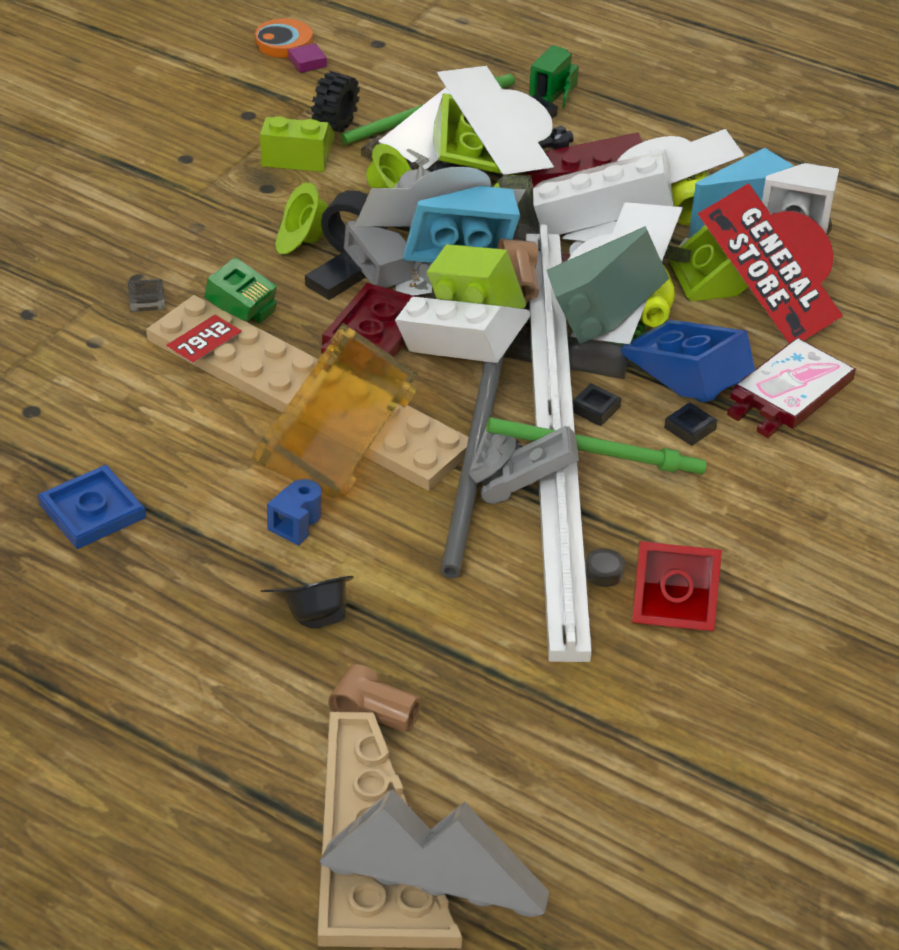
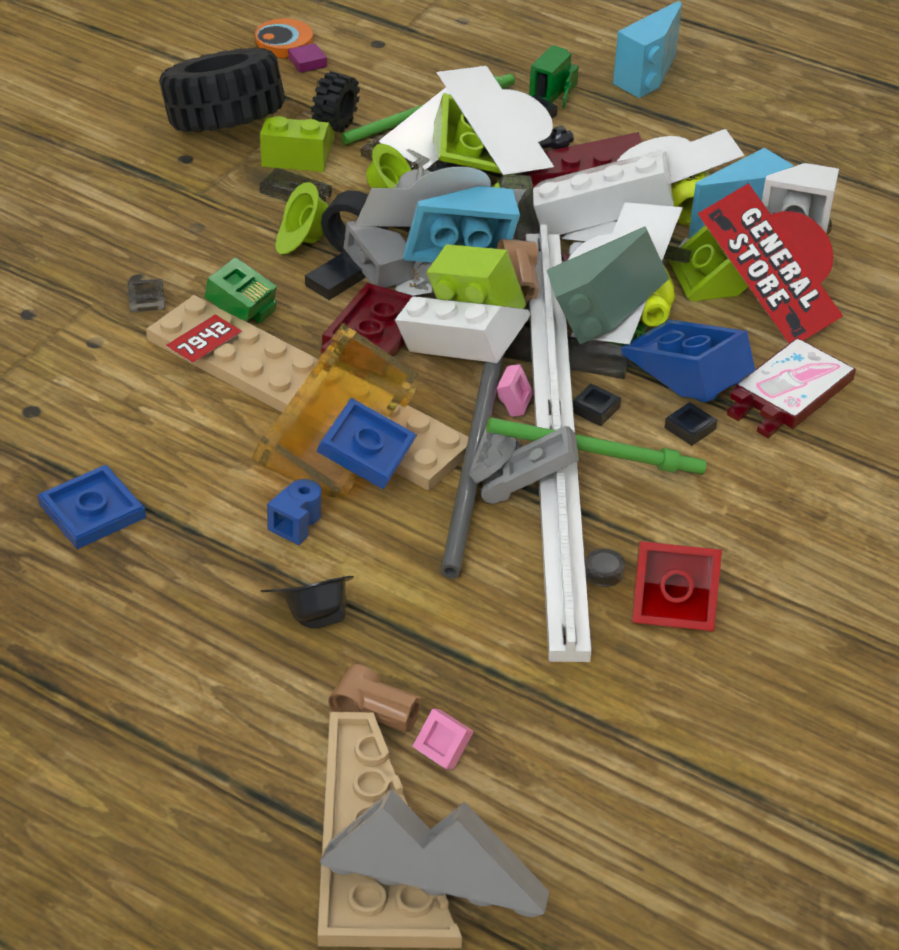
(222, 89): none -> black tyre
(282, 183): none -> clear smoke tile
(366, 443): none -> blue tile
(443, 739): none -> bright pink plate
(515, 390): none -> bright pink plate
(647, 51): none -> medium azure slope

